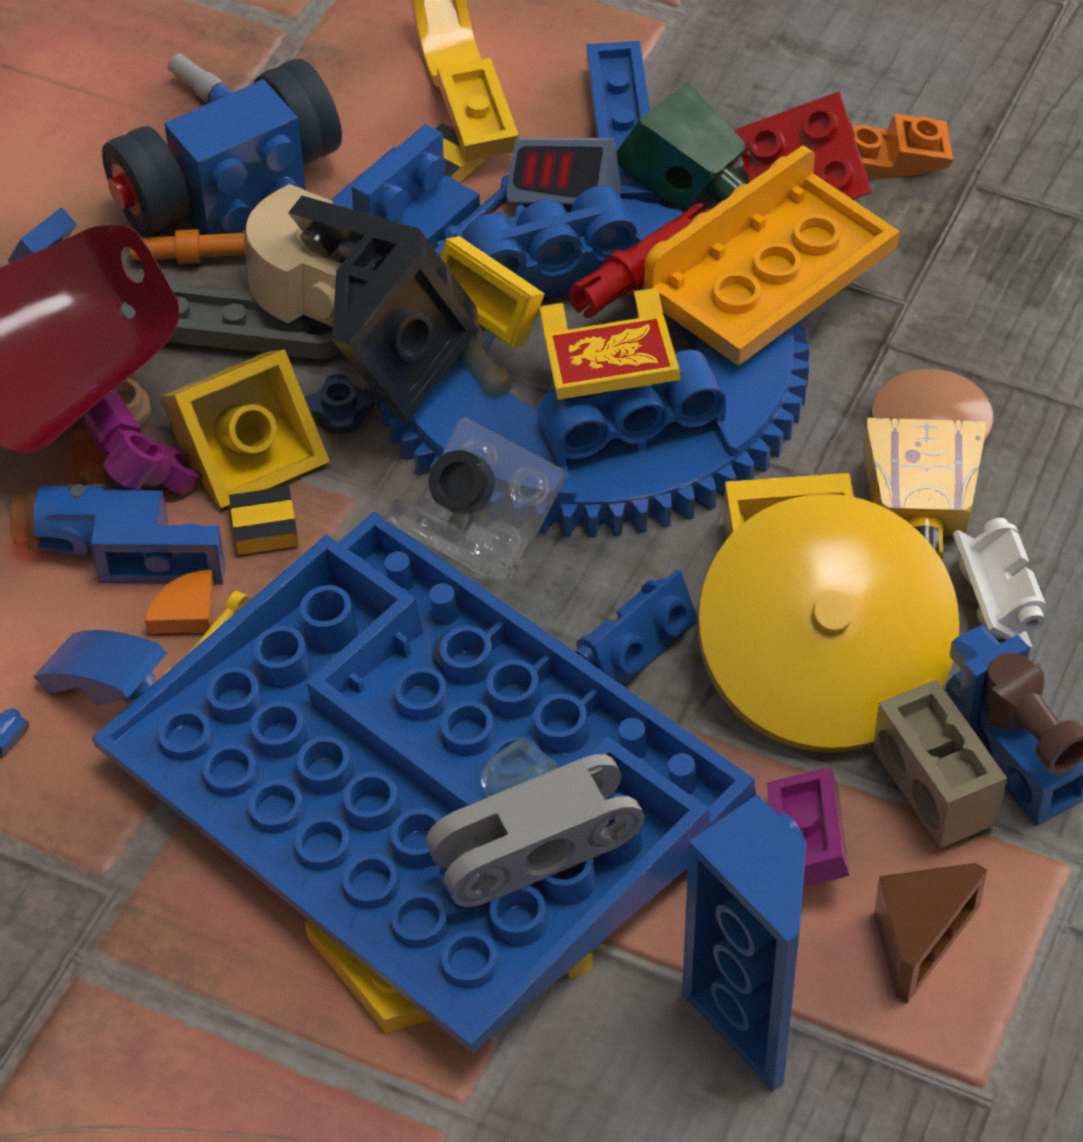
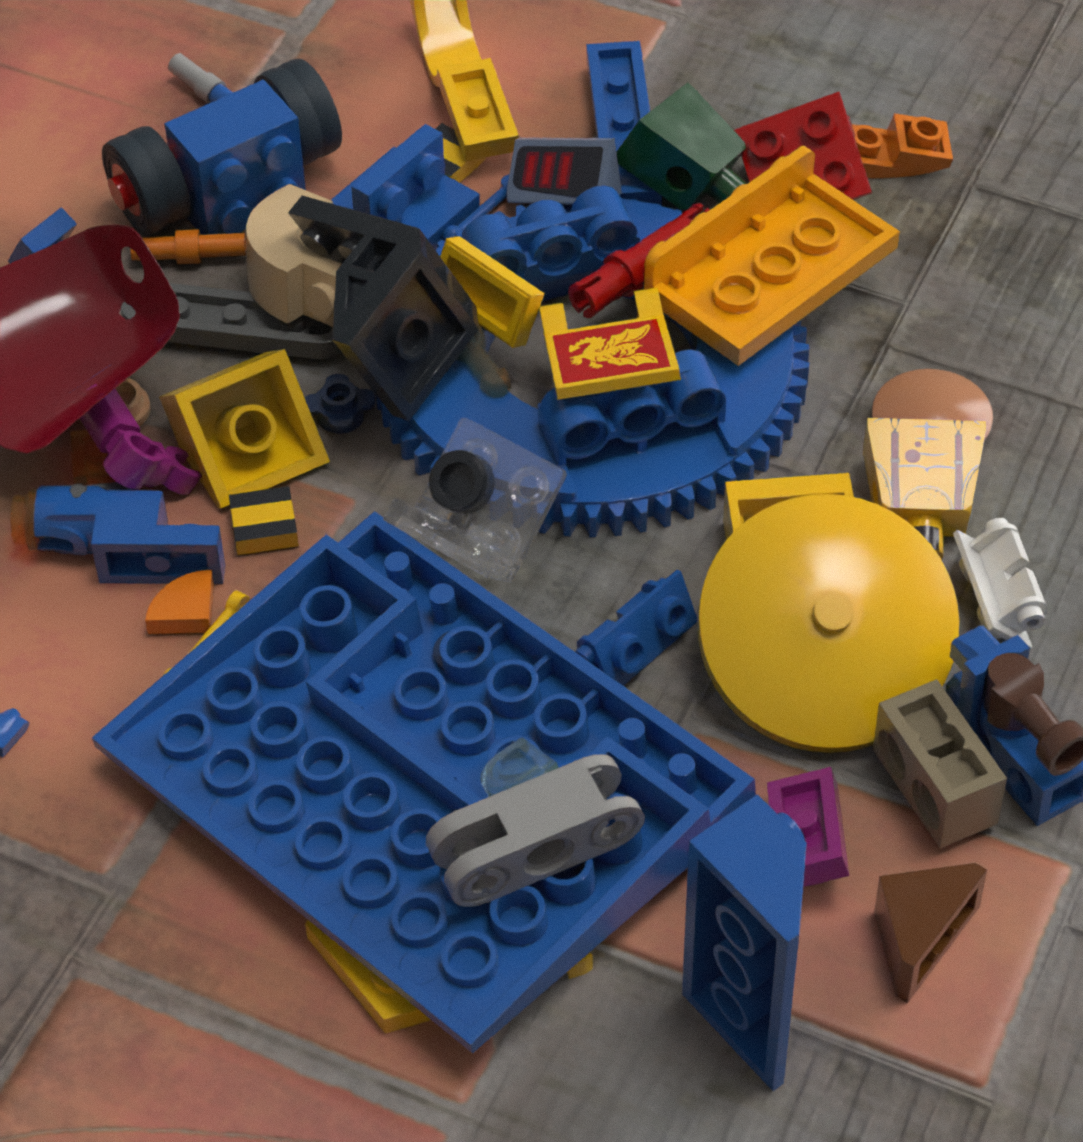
(102, 665): blue slope -> none

